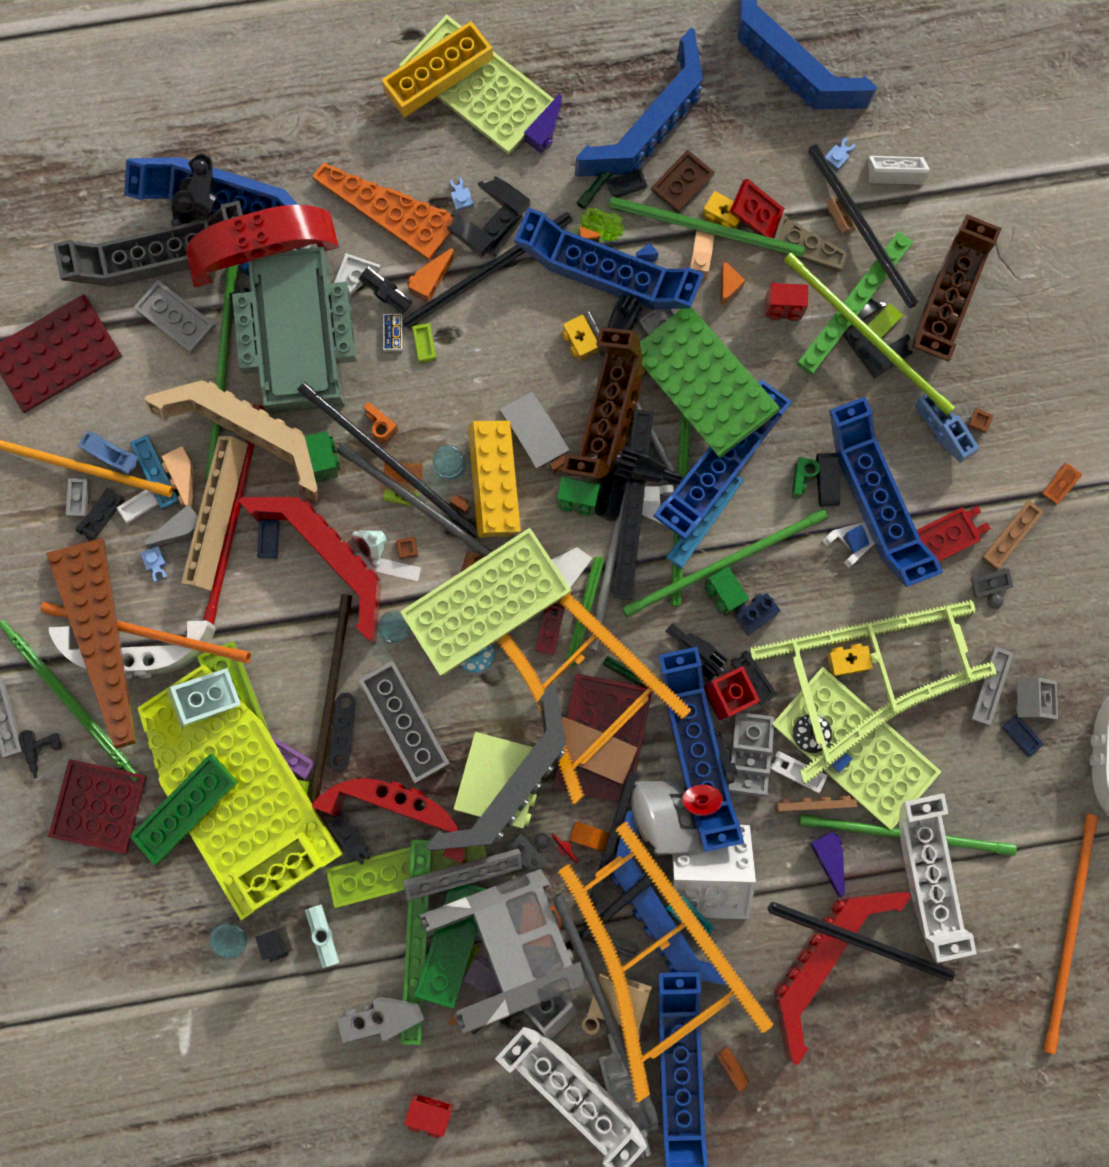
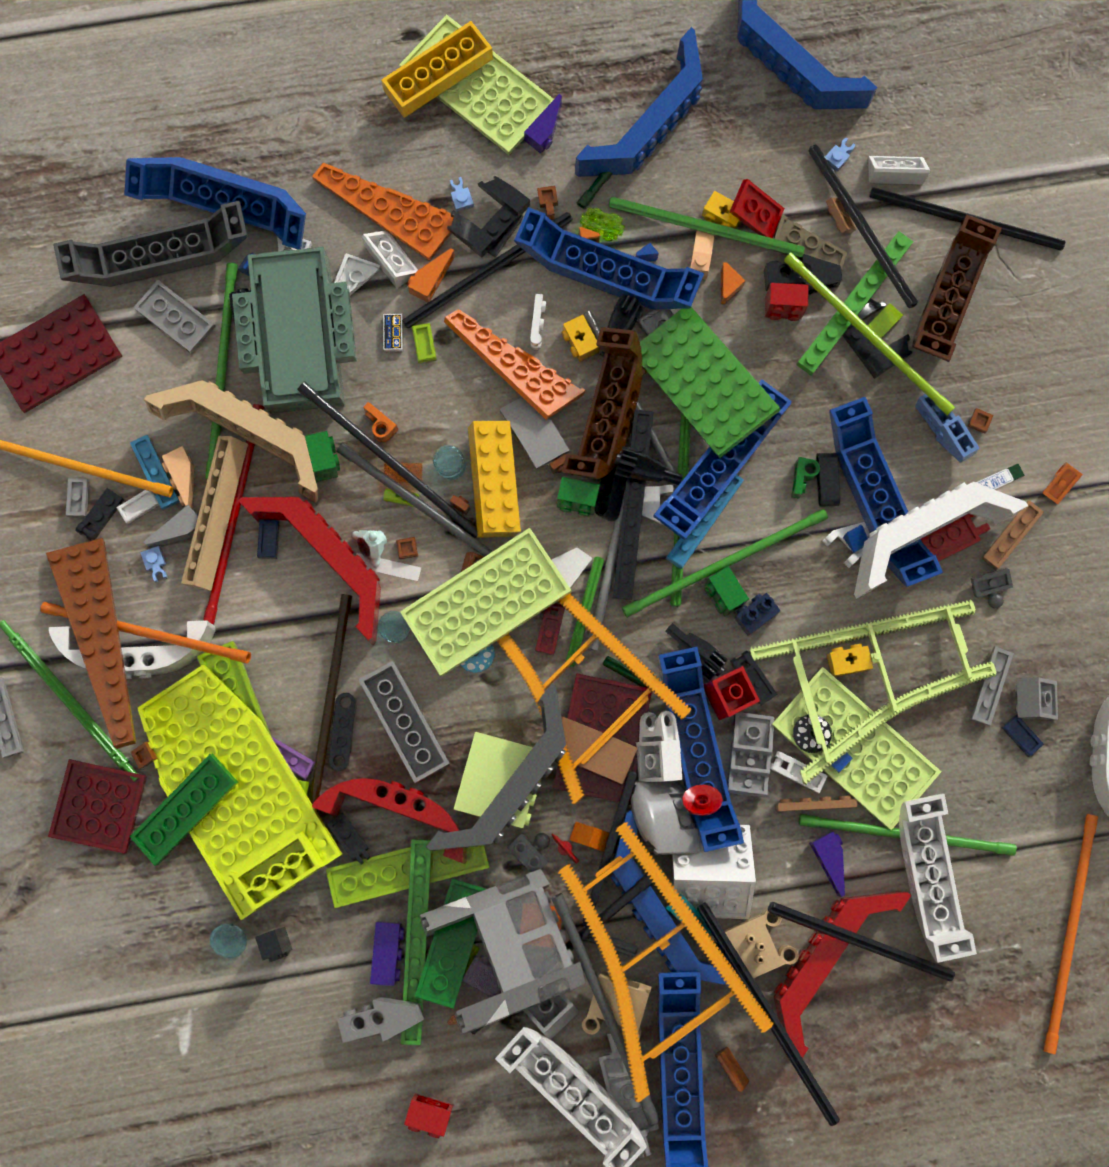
(31, 747): black piece -> none
(107, 452): medium blue arch -> none
(143, 755): none -> dark orange plate
(195, 193): black piece -> none
(203, 697): light aqua slope -> none
(257, 237): red slope -> none
(326, 949): light aqua piece -> none
(385, 290): black piece -> none
(386, 953): none -> dark purple brick
(390, 257): none -> white slope
(462, 874): light grey plate -> none
(523, 372): none -> orange wing
(537, 322): none -> white plate
(548, 198): none -> dark orange plate
(627, 184): black tile -> none
(658, 749): none -> white brick
(682, 181): reddish brown plate -> none
(725, 754): black hinge -> none
(756, 946): none -> tan piece
(777, 1028): none -> black axle
(825, 271): none -> black brick
(922, 521): none -> white slope
(958, 216): none -> black axle
(1002, 477): none -> sticker

